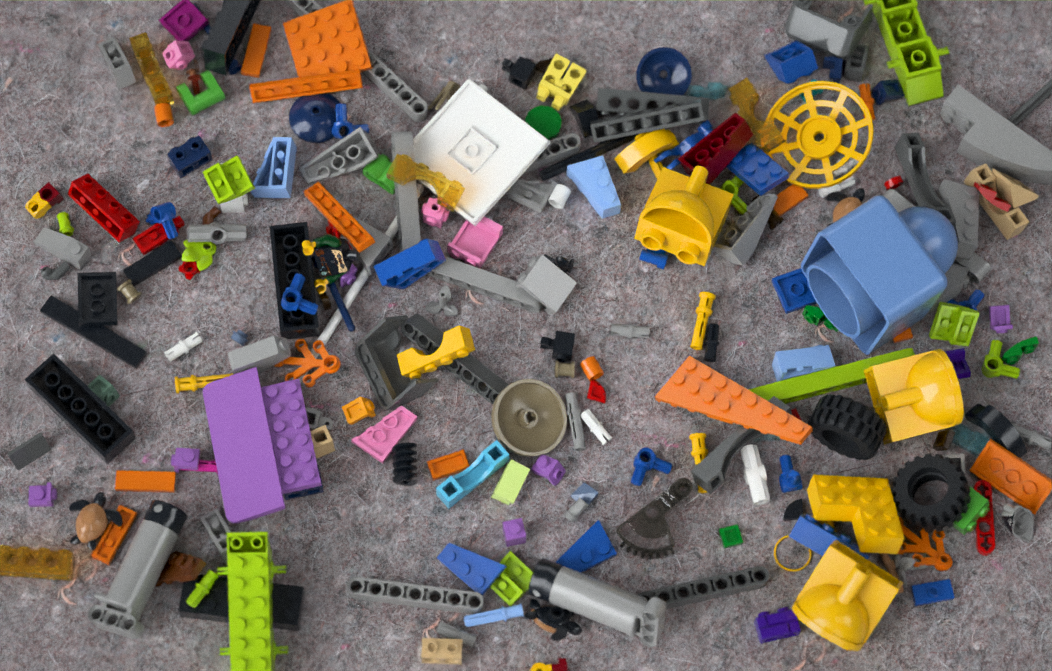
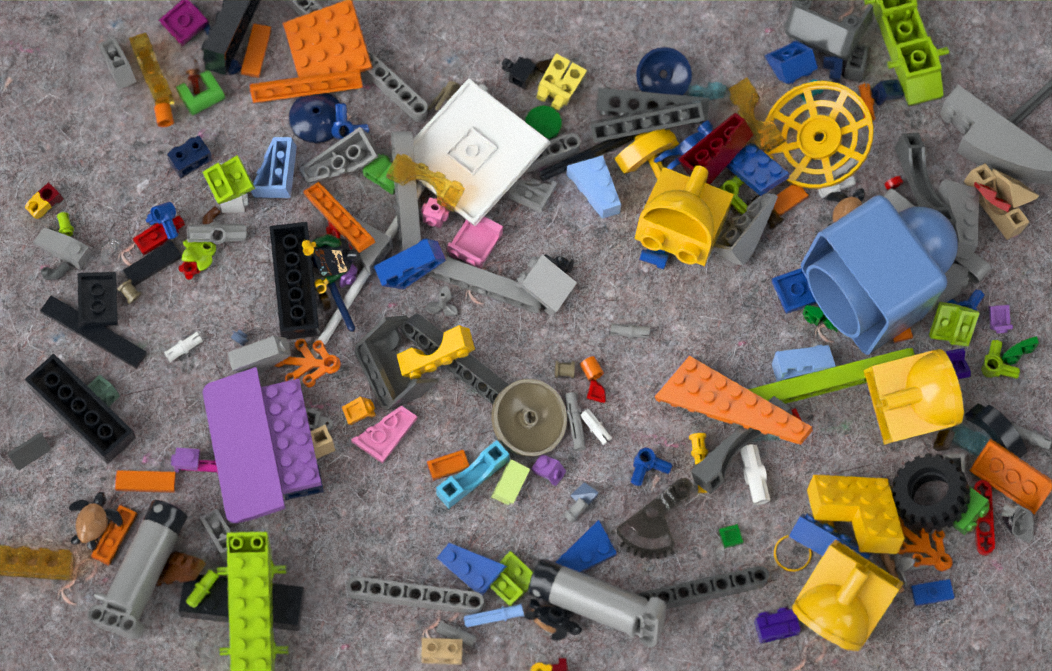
(42, 495): medium lavender bracket -> none
(103, 207): red brick -> none
(178, 55): bright pink brick -> none
(192, 382): yellow pin -> none
(294, 292): blue axle -> none
(403, 464): black piece -> none
(514, 532): medium lavender brick -> none
(559, 196): white beam -> none
(561, 346): black brick -> none
(584, 113): black slope -> none
(703, 313): yellow pin -> none
(711, 343): black axle -> none
(789, 479): blue axle -> none
(793, 510): black tile -> none
(847, 427): black tyre -> none

